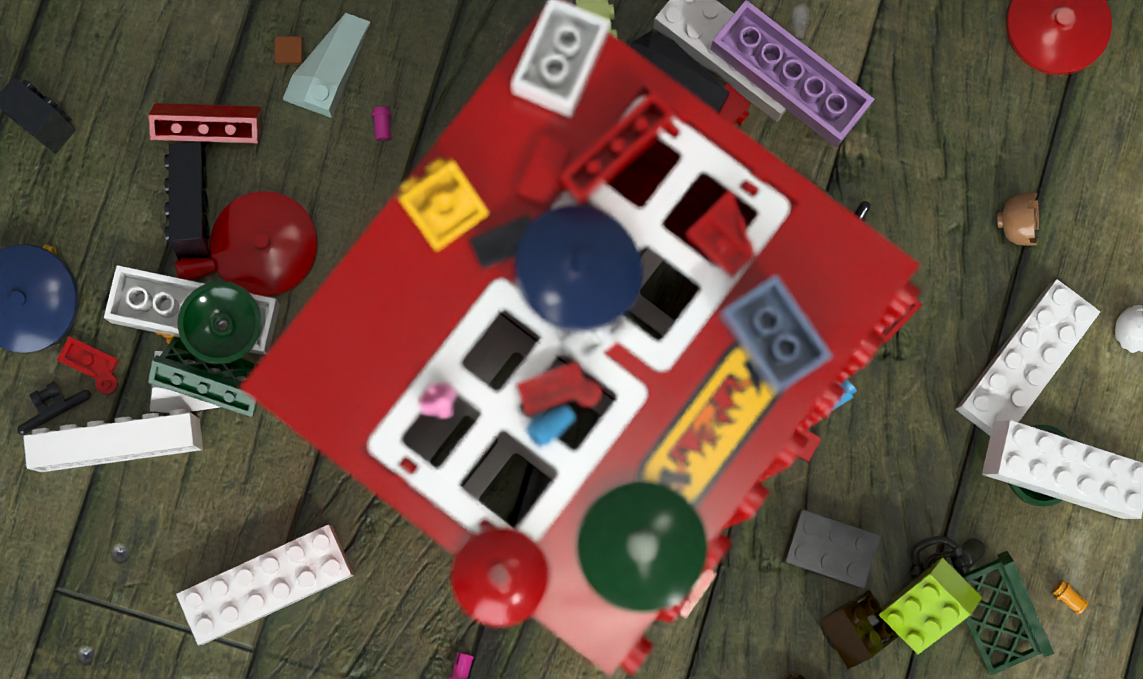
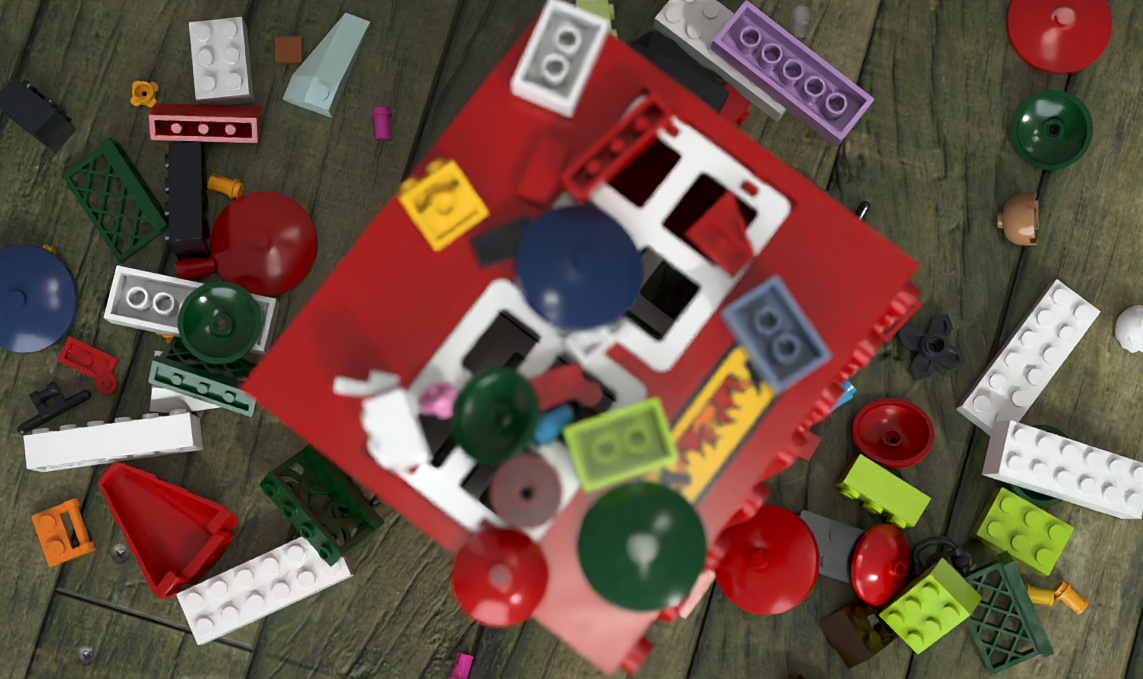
(55, 535): none -> orange plate
(136, 186): none -> dark green fence
(140, 87): none -> light orange plate
(166, 527): none -> red cone
(221, 61): none -> white brick
(233, 188): none -> light orange pin
(314, 527): none -> dark green fence
(378, 384): none -> white slope
(397, 431): none -> white brick
(482, 412): none -> dark green dish
(521, 474): none -> wheel
(620, 445): none -> lime brick
(769, 561): none -> red dish
(881, 564): none -> red dish
(882, 492): none -> lime brick
(893, 422): none -> red dish
(925, 359): none -> black plant
(1022, 530): none -> lime brick
(1033, 131): none -> dark green dish
(1040, 596): none -> yellow pin

